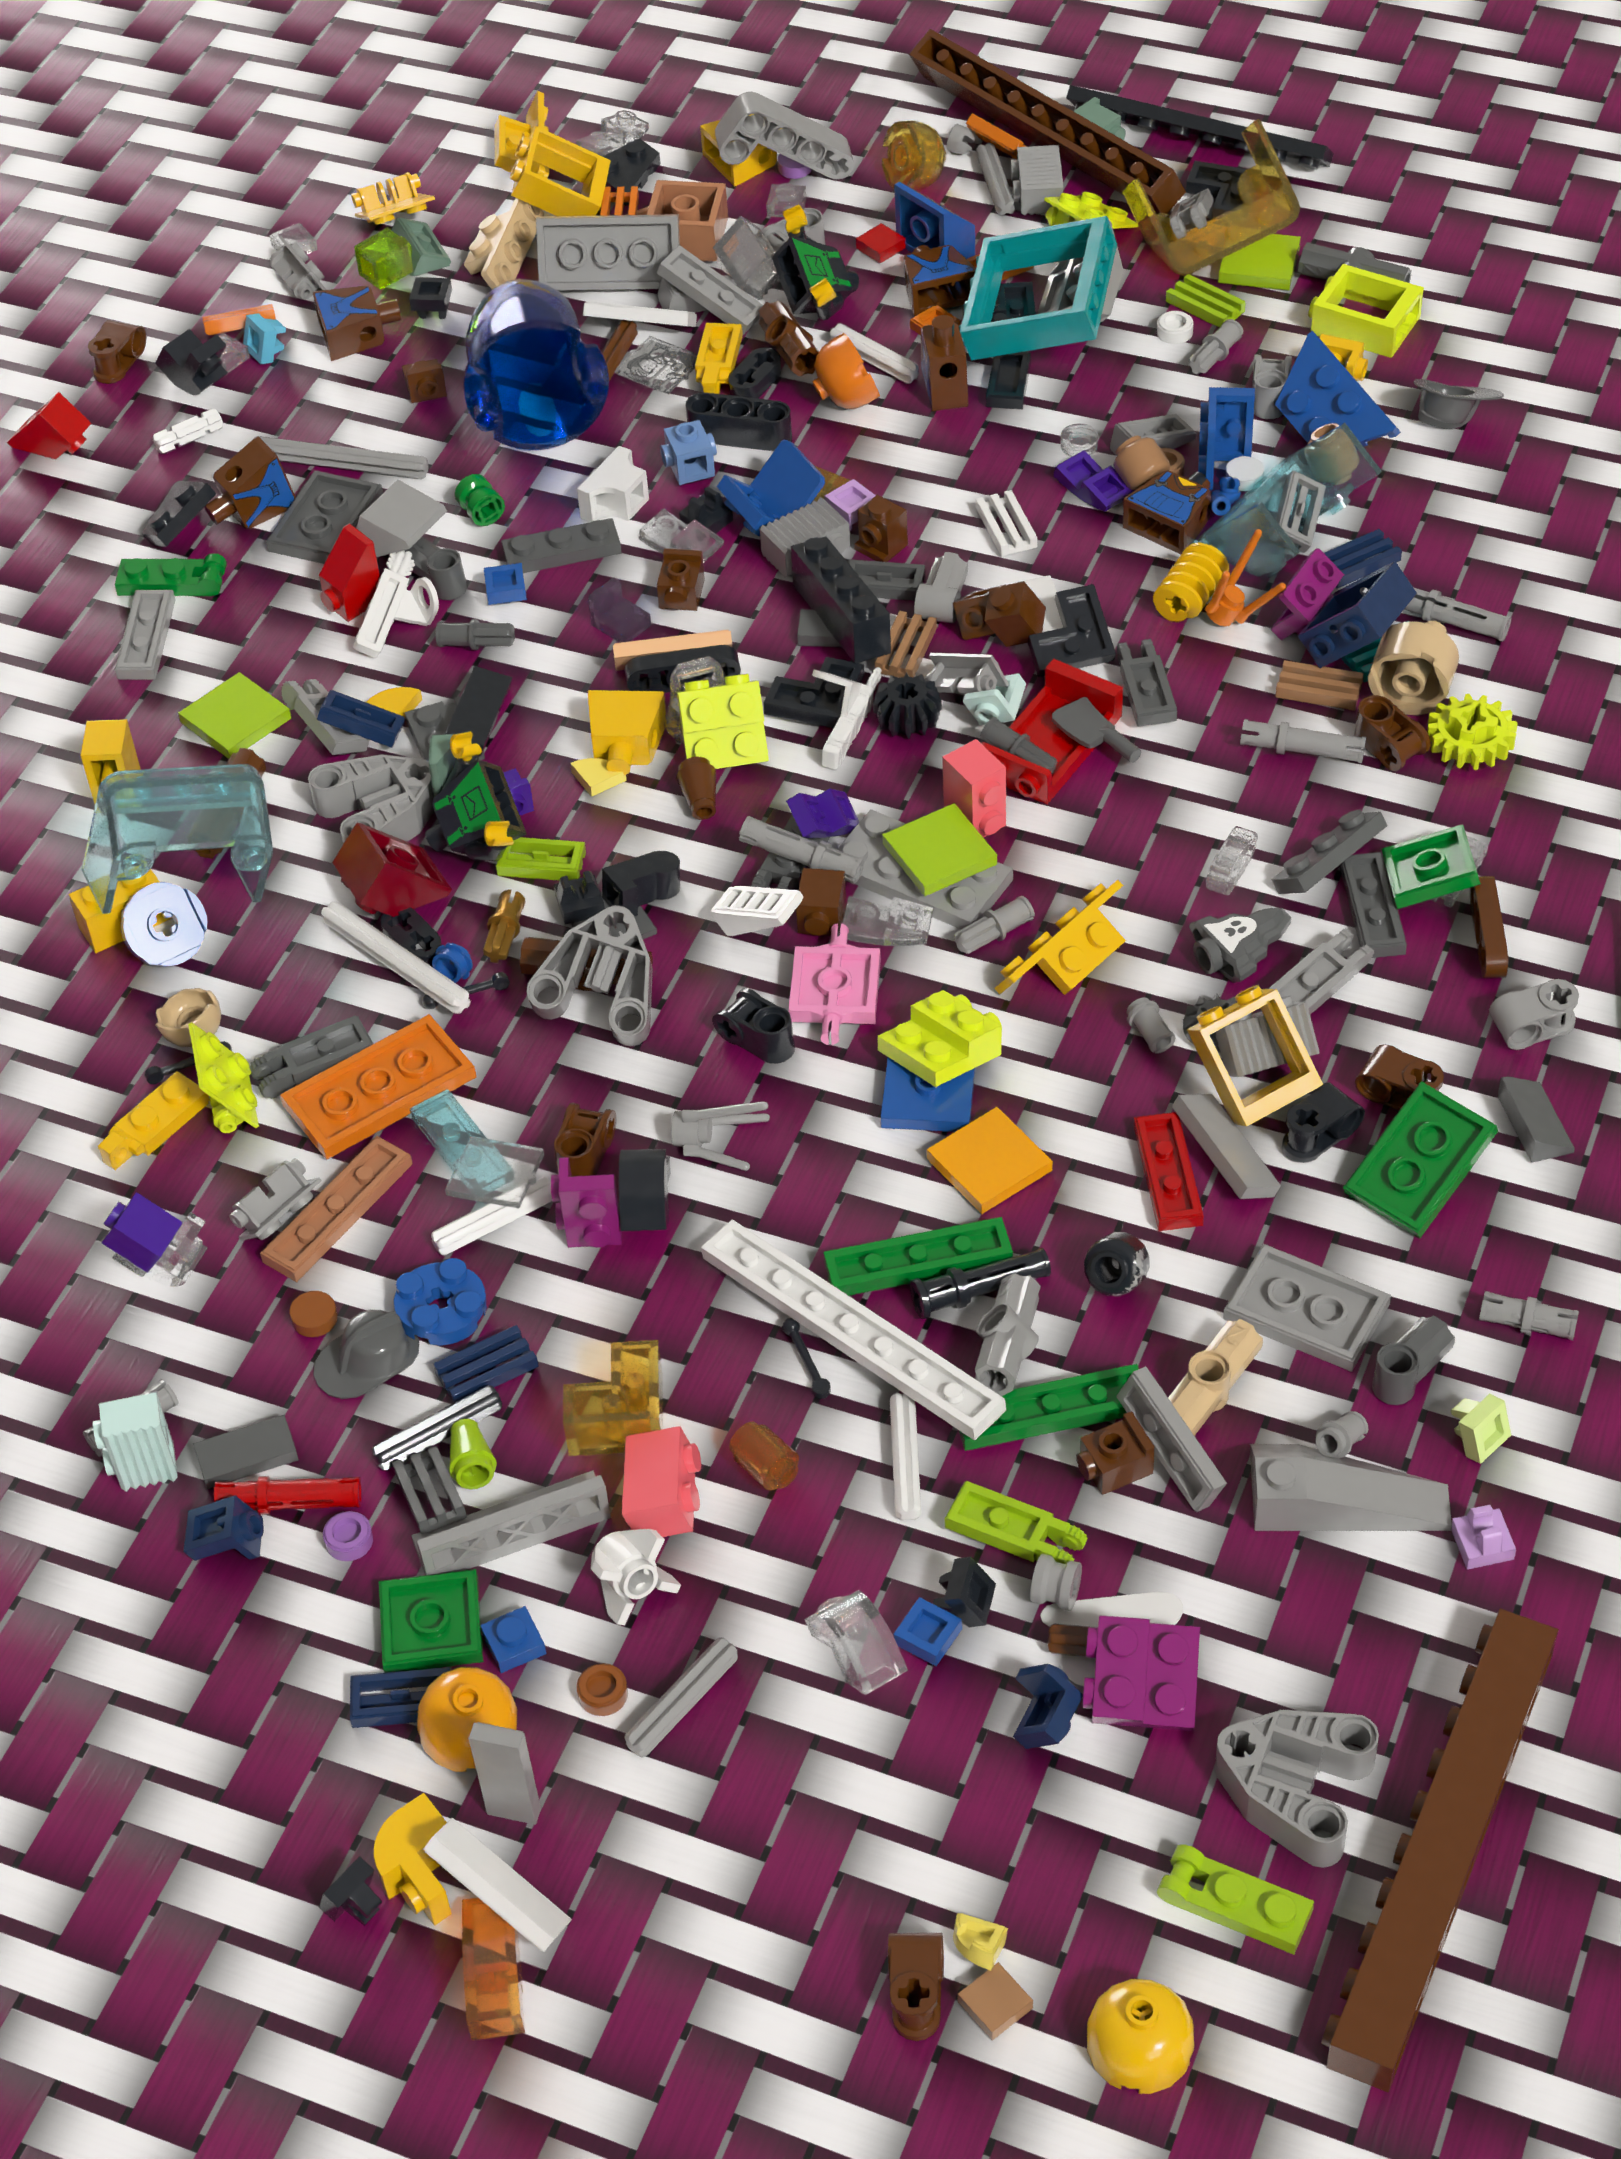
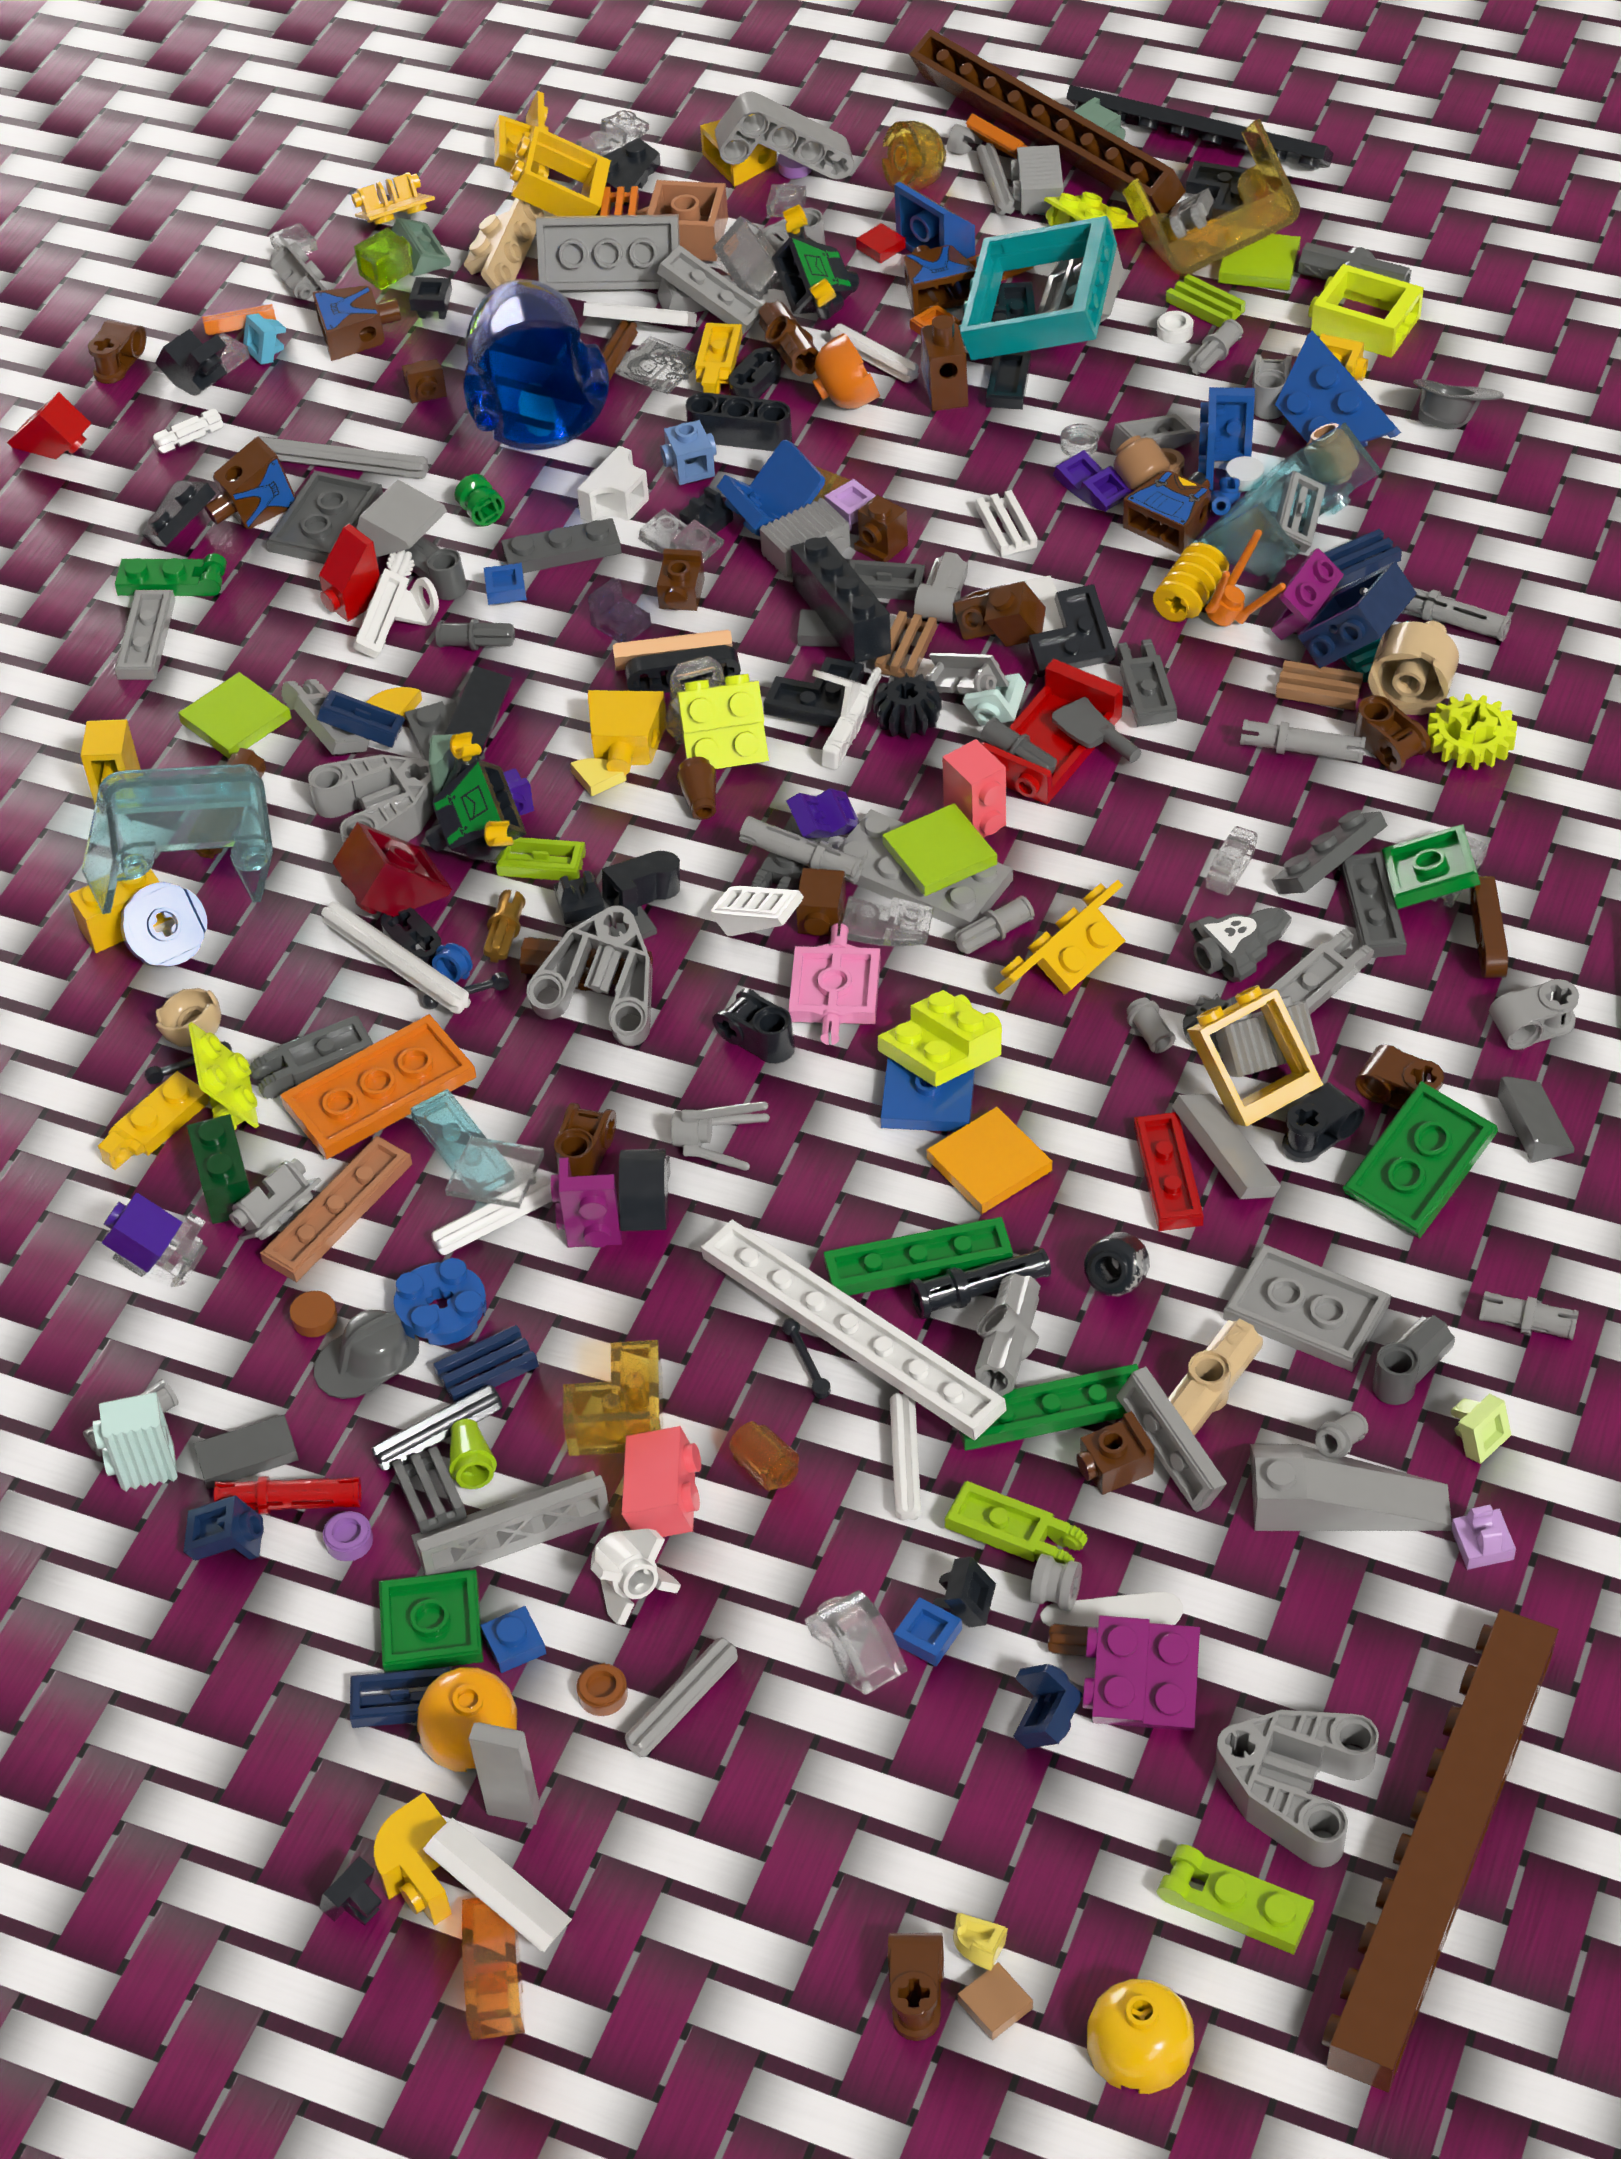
(219, 1165): none -> dark green brick

